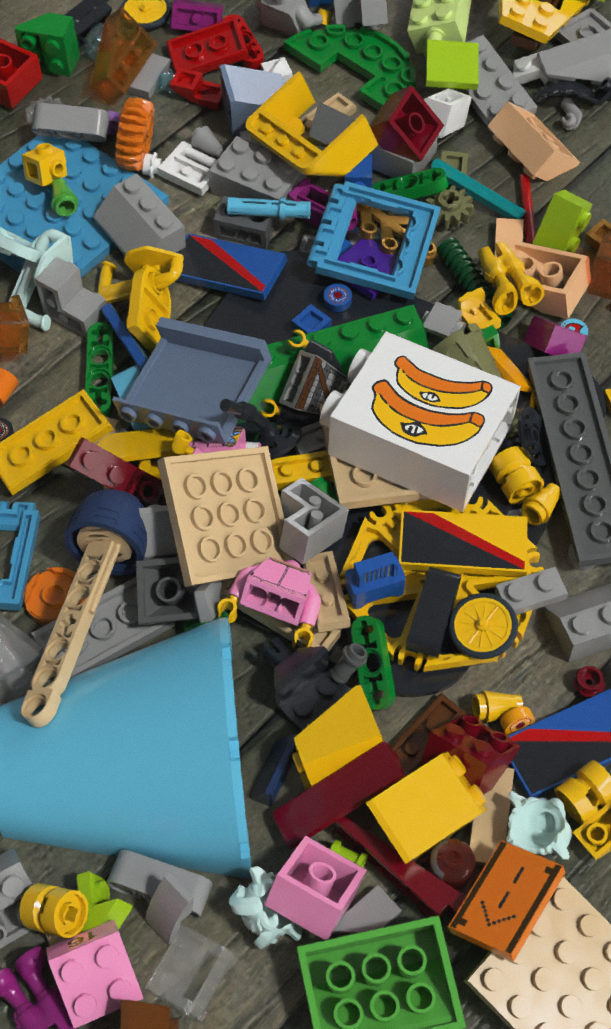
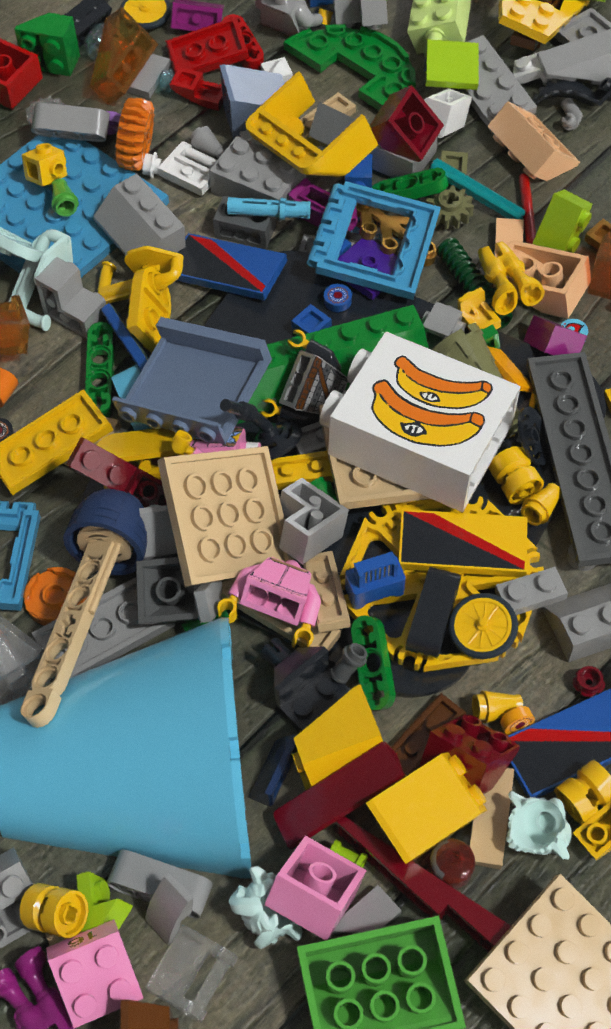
(507, 900): orange tile -> none

